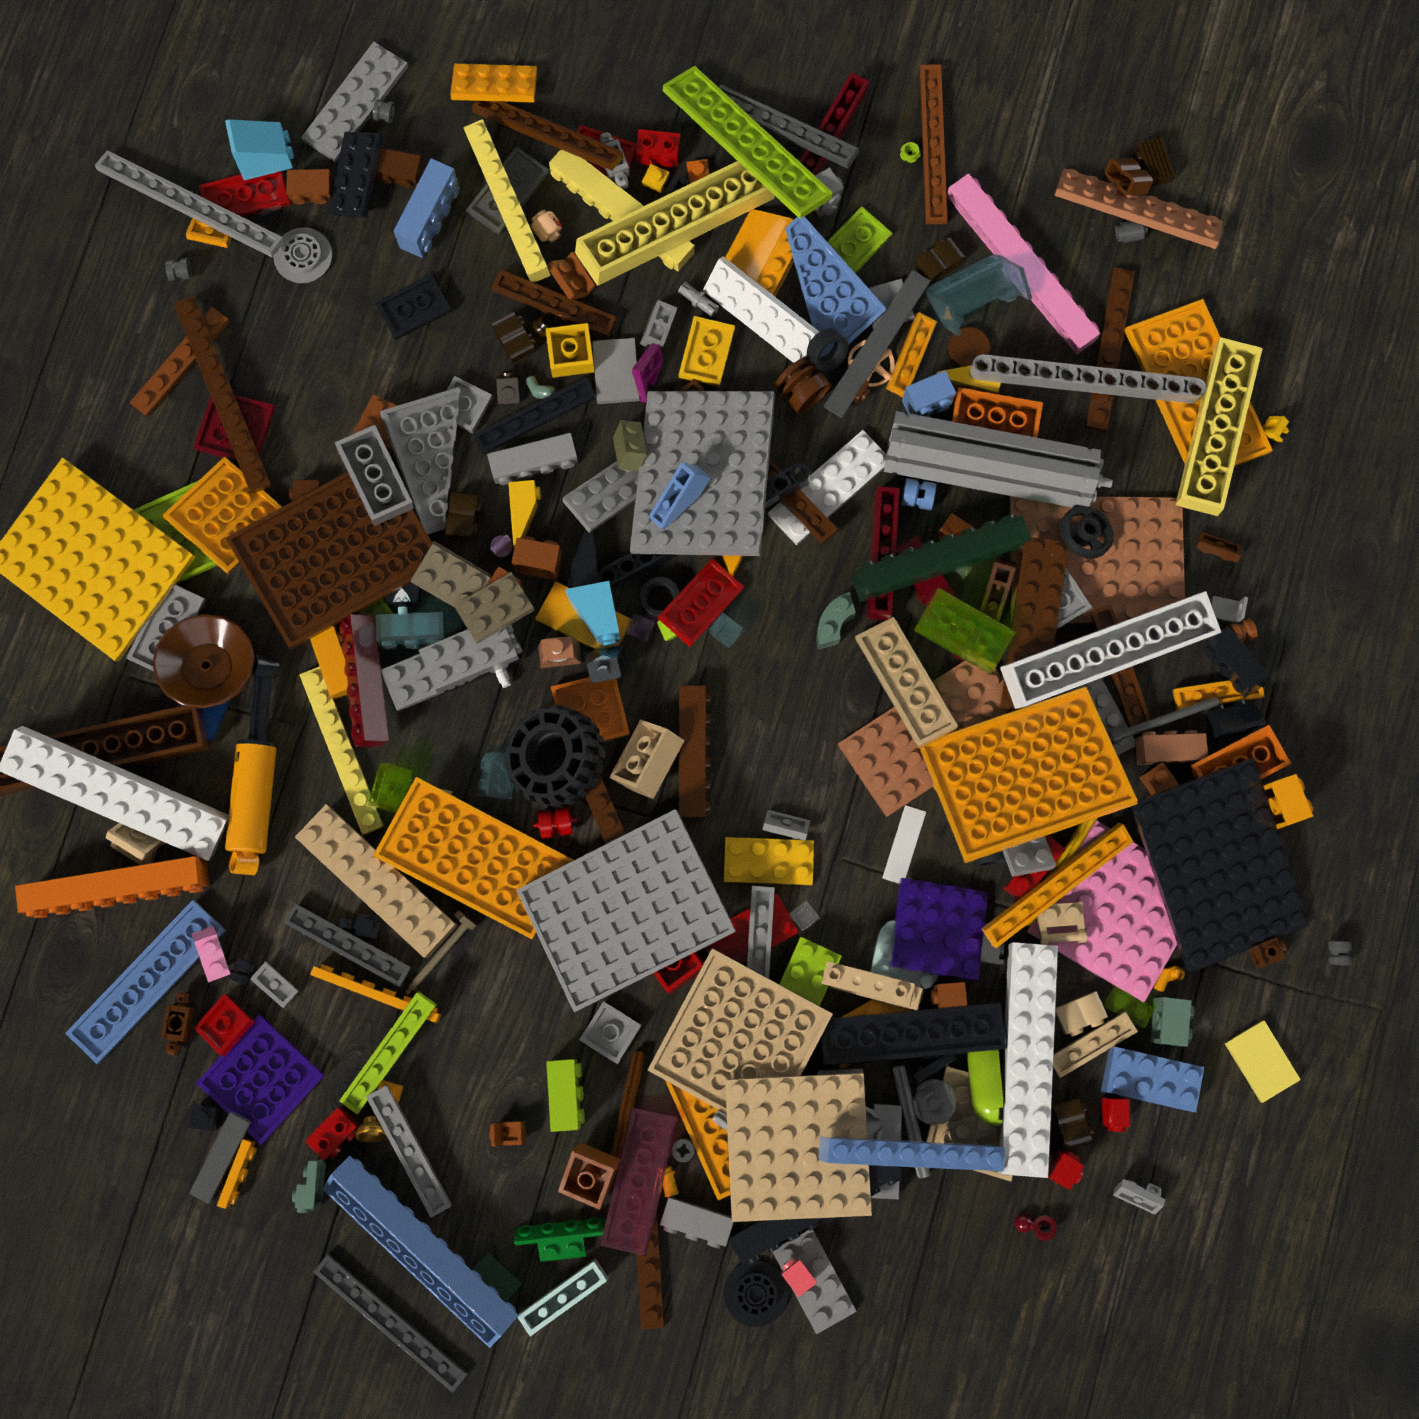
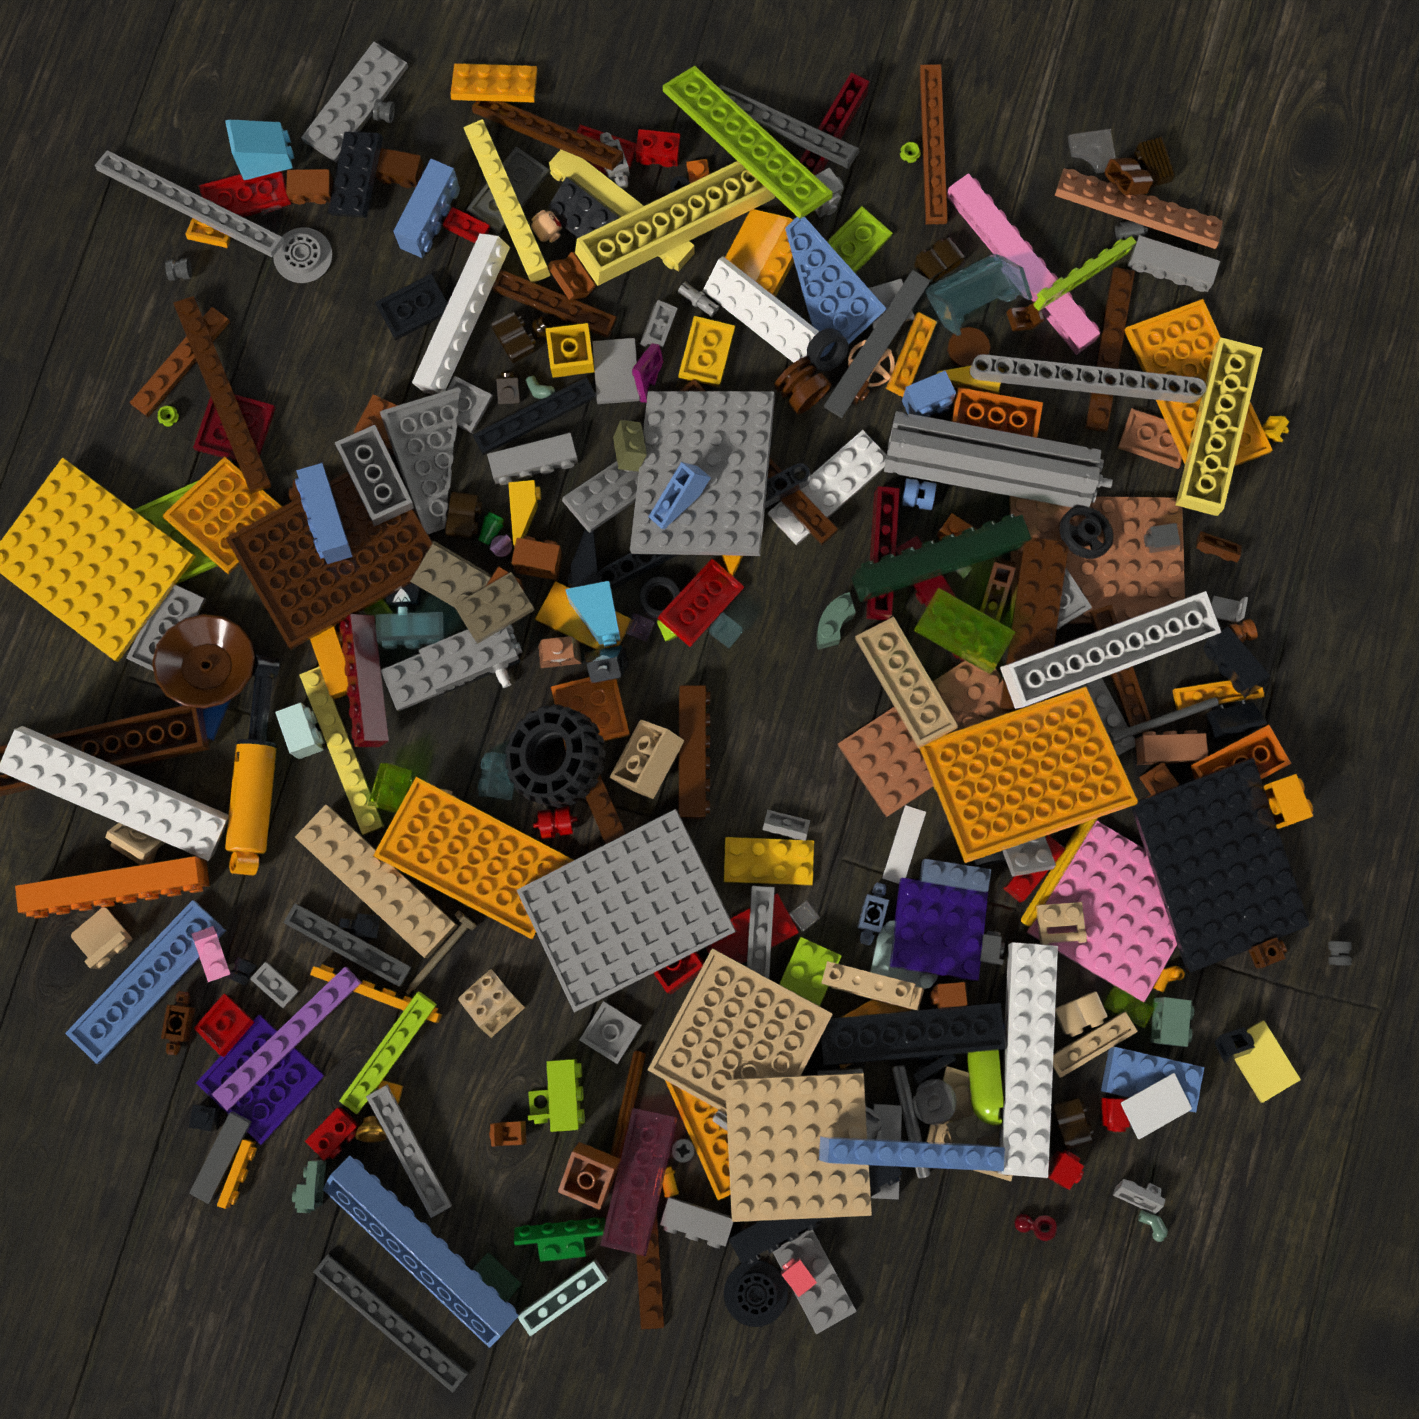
(101, 938): none -> tan bracket
(167, 410): none -> lime plate
(286, 1038): none -> medium lavender plate
(300, 731): none -> light aqua brick
(323, 514): none -> medium blue brick
(461, 314): none -> white brick
(465, 225): none -> red plate
(490, 1003): none -> tan bracket
(491, 526): none -> green cone
(536, 1114): none -> lime bracket
(579, 209): none -> black plate
(655, 178): yellow plate -> none
(867, 936): none -> sand blue piece
(955, 875): none -> sand blue brick
(1024, 317): none -> reddish brown bracket
(1057, 885): light orange plate -> none
(1088, 270): none -> lime plate
(1093, 147): none -> clear tile
(1149, 438): none -> nougat tile
(1156, 1106): none -> white sticker
(1158, 1226): none -> sand green arm
(1162, 538): none -> dark grey brick
(1173, 264): none -> light grey brick
(1227, 1042): none -> black brick

